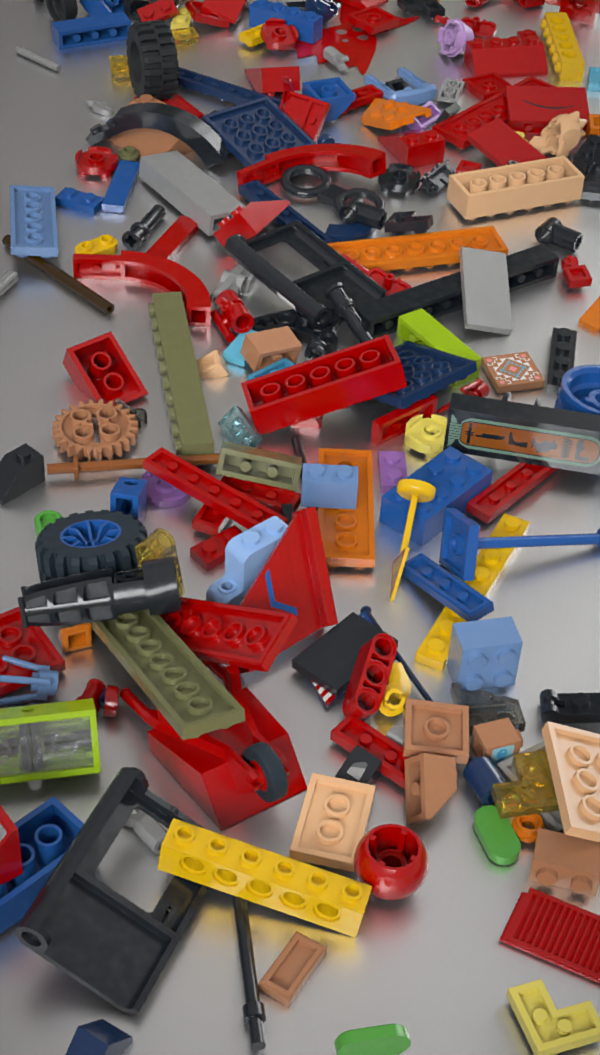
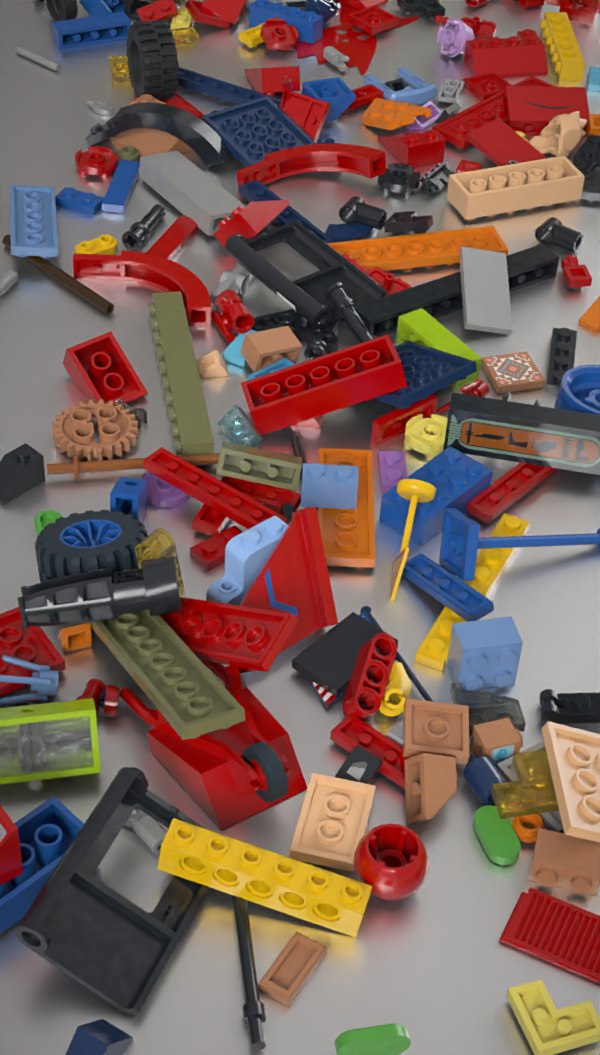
(326, 192): black bar -> none

